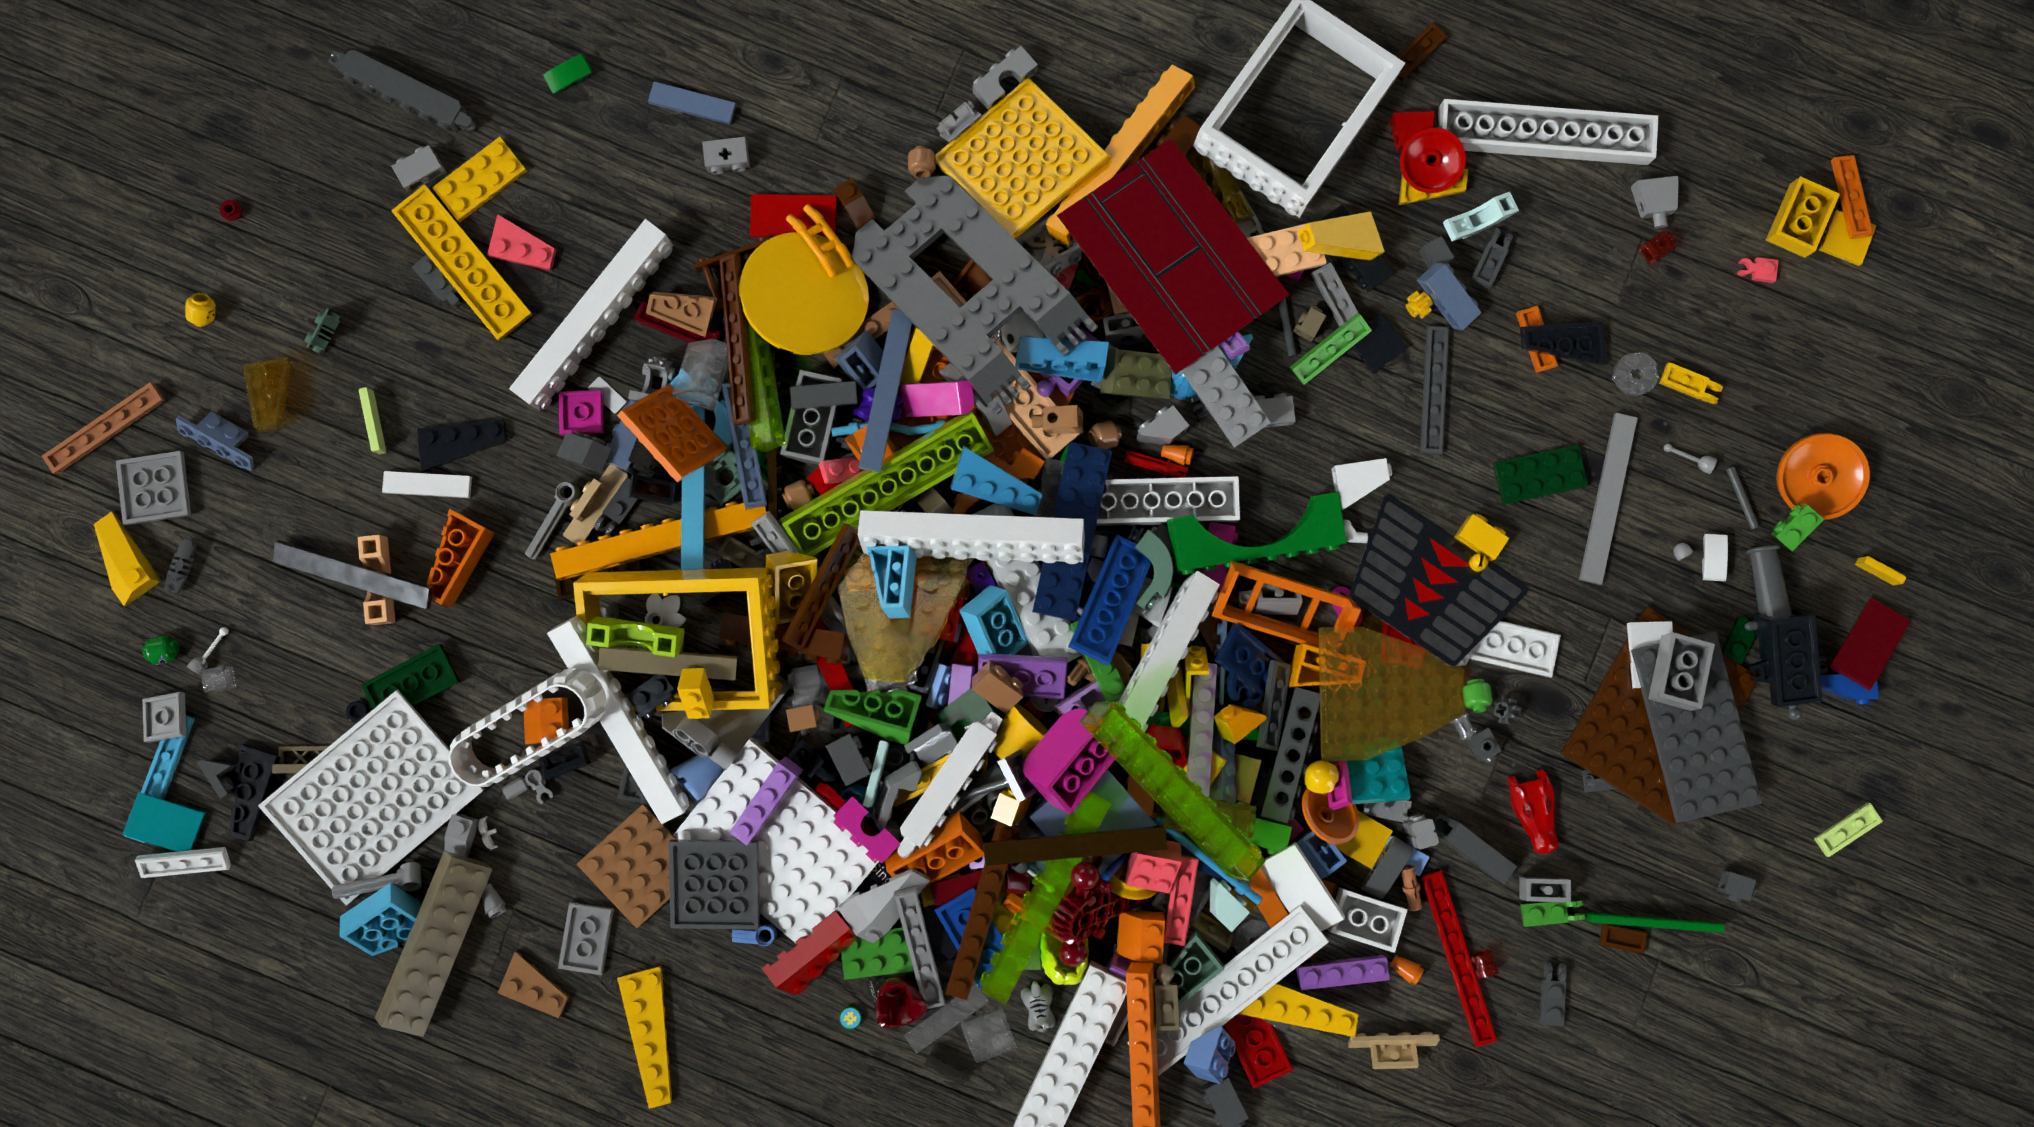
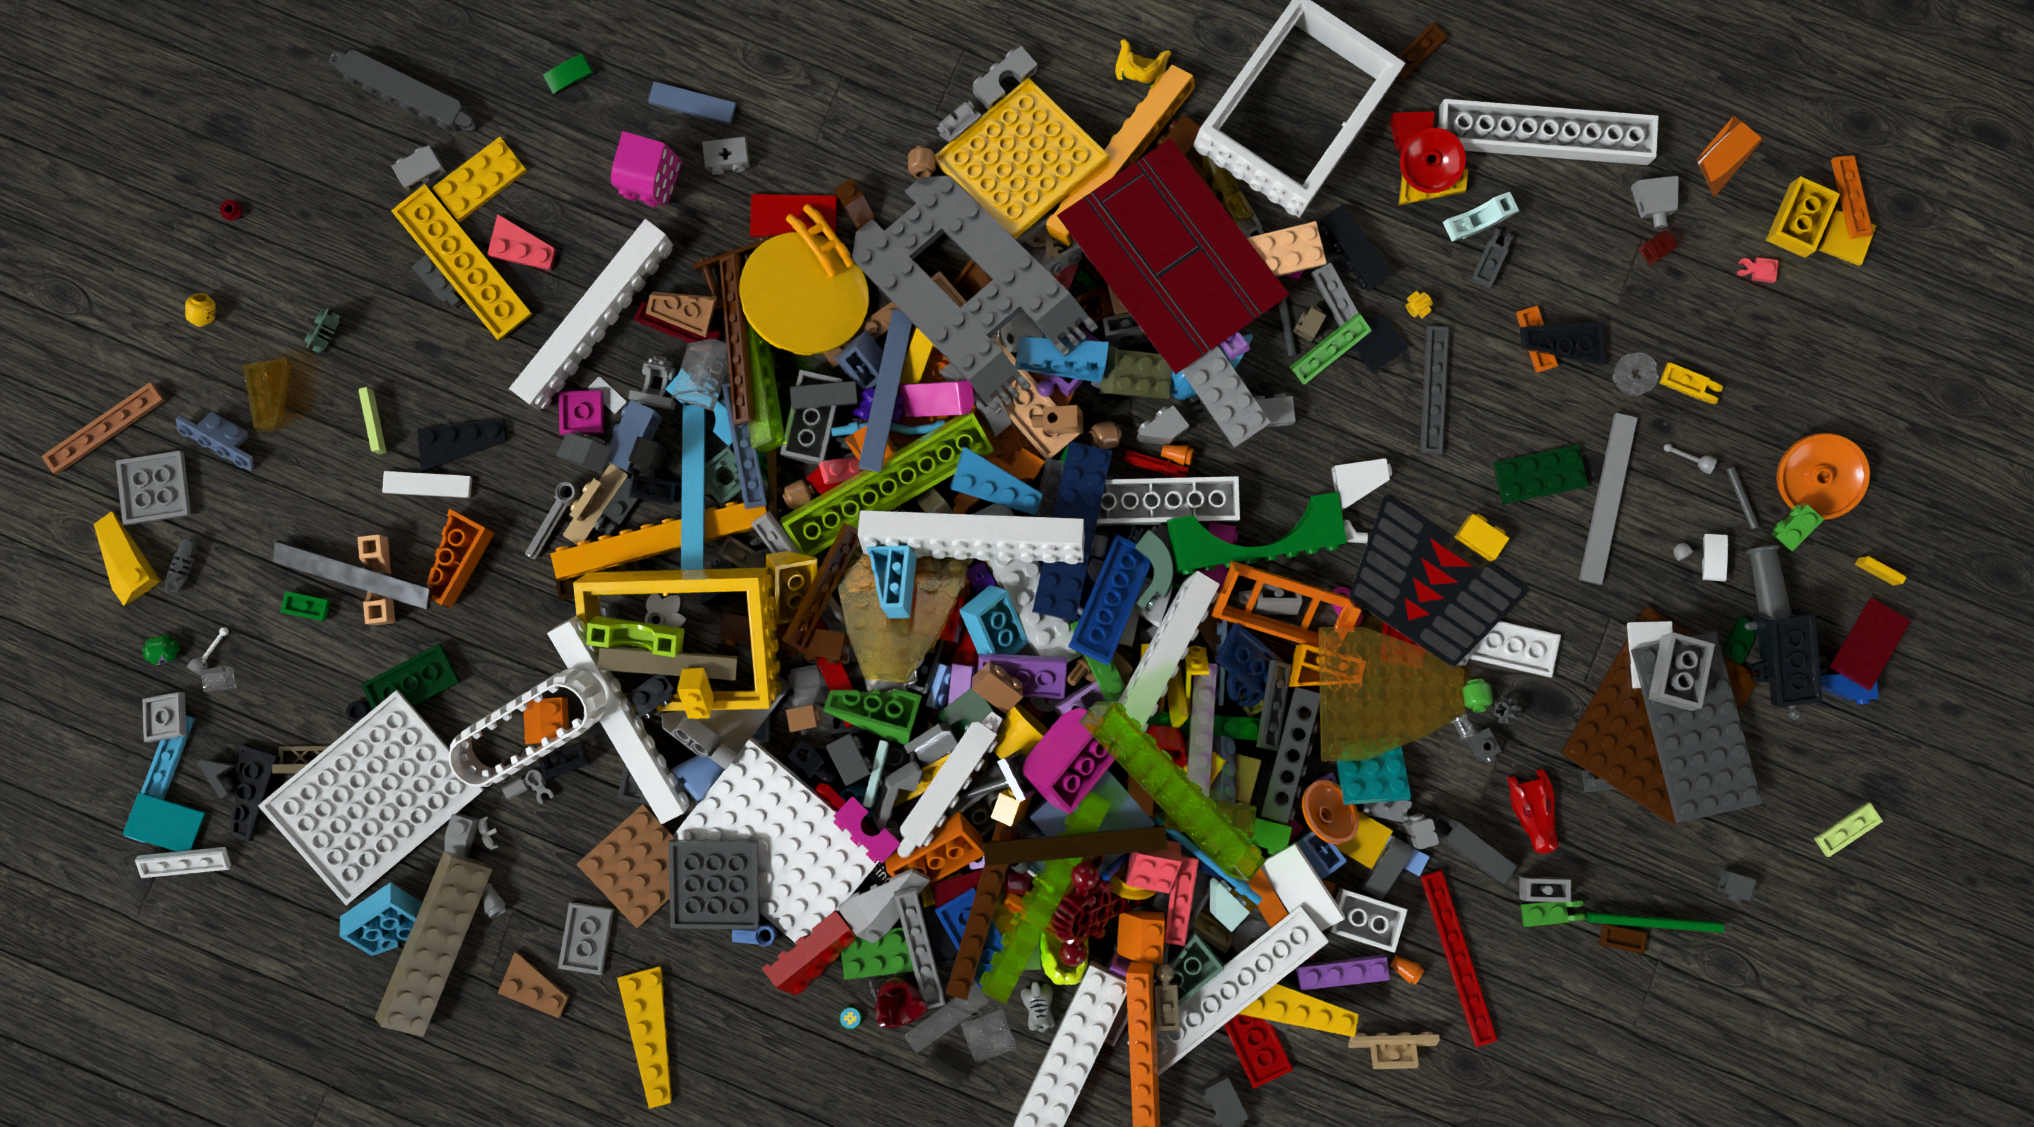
(305, 606): none -> green plate
(407, 878): light grey axle -> none
(645, 170): none -> dark pink brick
(672, 432): orange plate -> none
(766, 801): medium lavender brick -> none
(1139, 68): none -> yellow hair
(1210, 1055): medium blue slope -> none
(1237, 721): light orange slope -> none
(1321, 777): yellow hair -> none
(1341, 795): dark pink plate -> none
(1343, 236): yellow slope -> none
(1411, 888): nougat pin -> none
(1436, 252): dark grey brick -> none
(1449, 295): sand blue brick -> none
(1475, 561): yellow hinge -> none
(1484, 964): clear red wheel -> none
(1553, 996): dark grey hinge -> none
(1727, 153): none -> orange sticker

